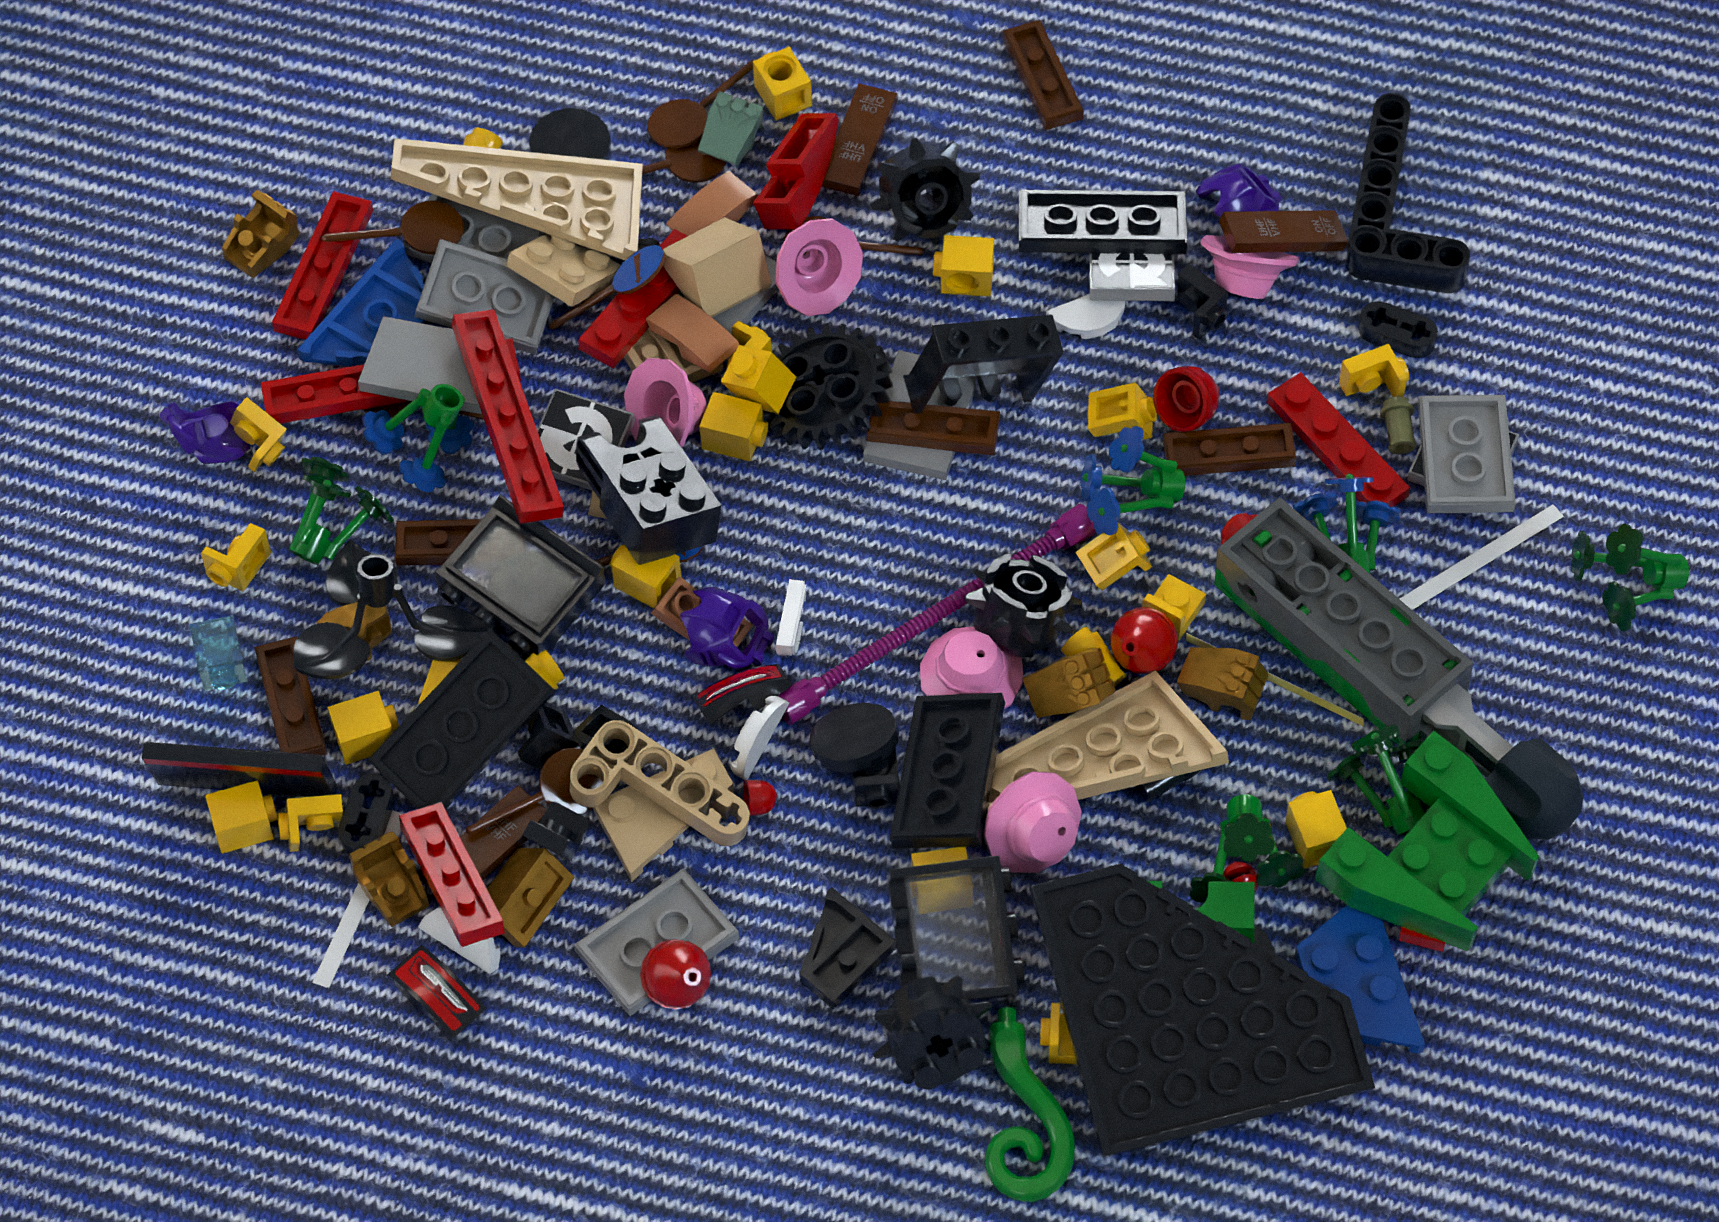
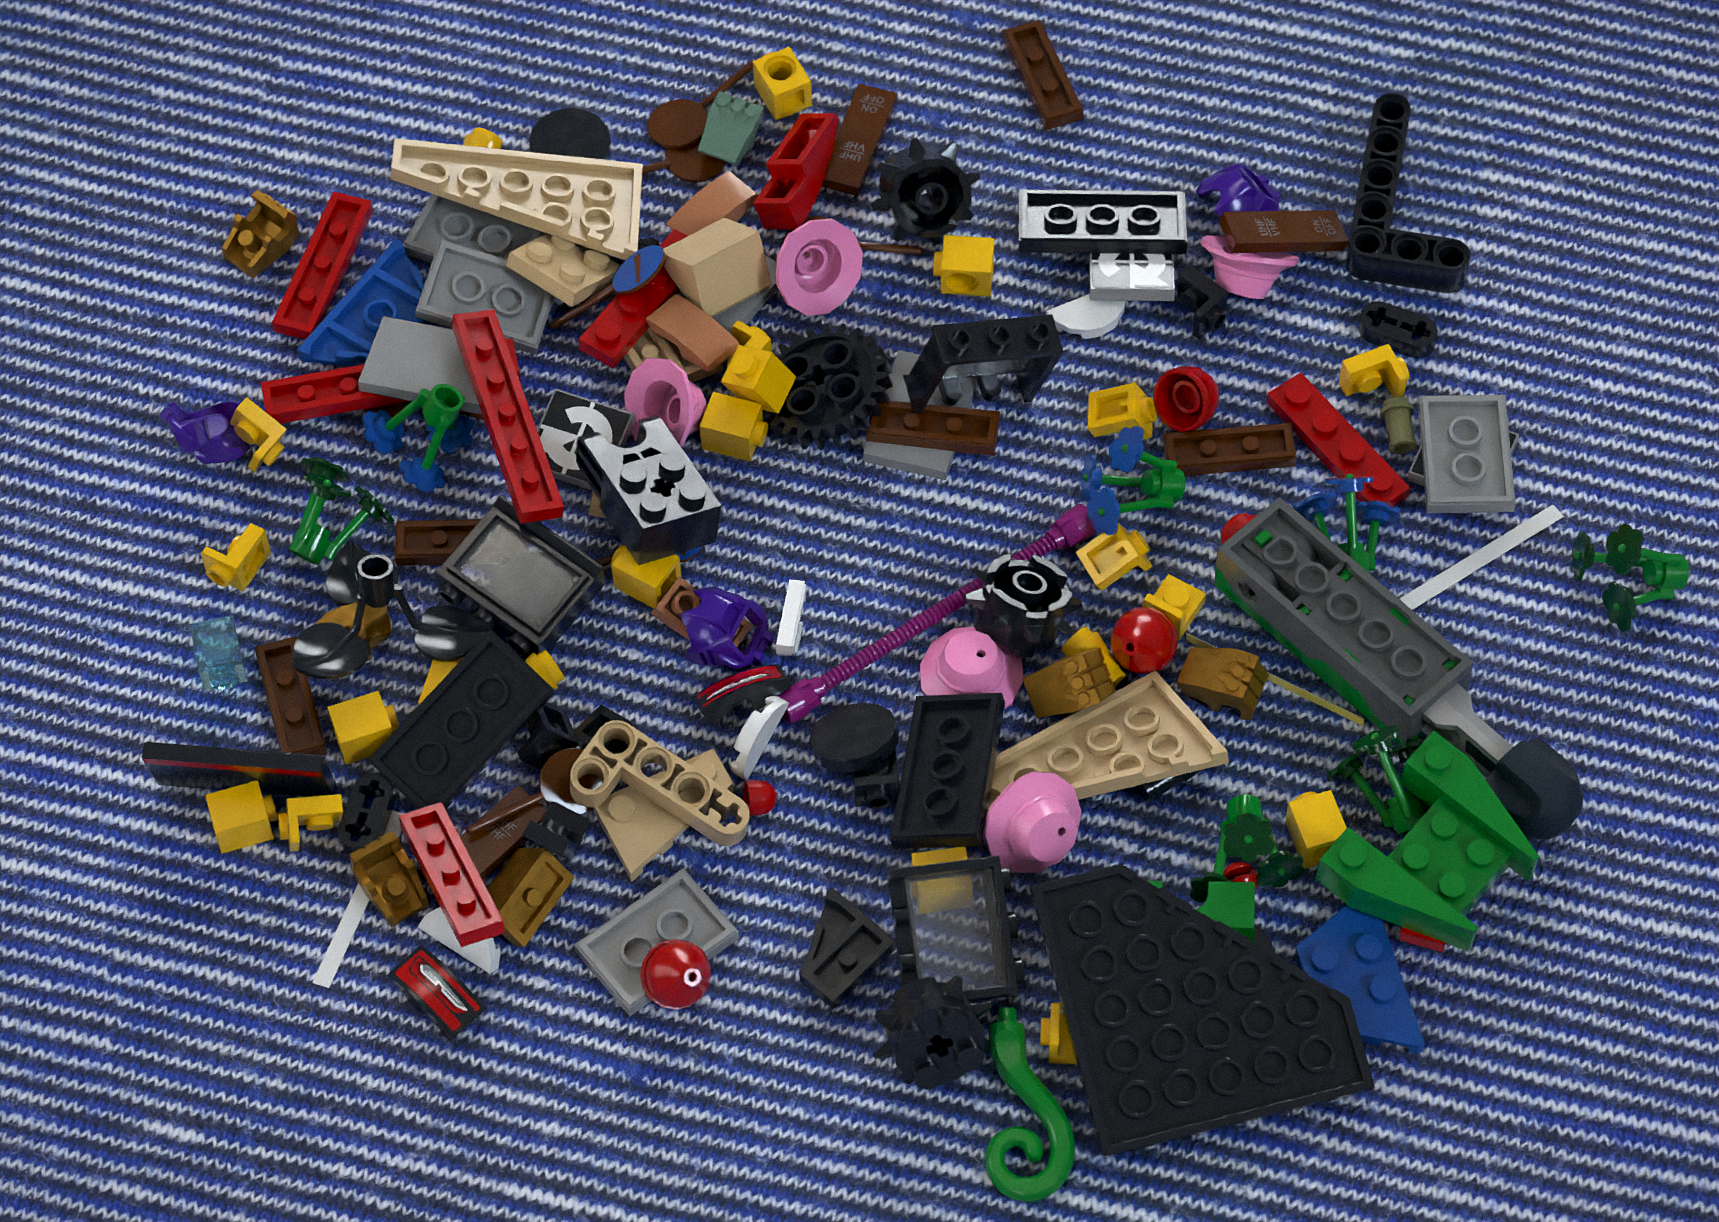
(420, 227): reddish brown piece -> none

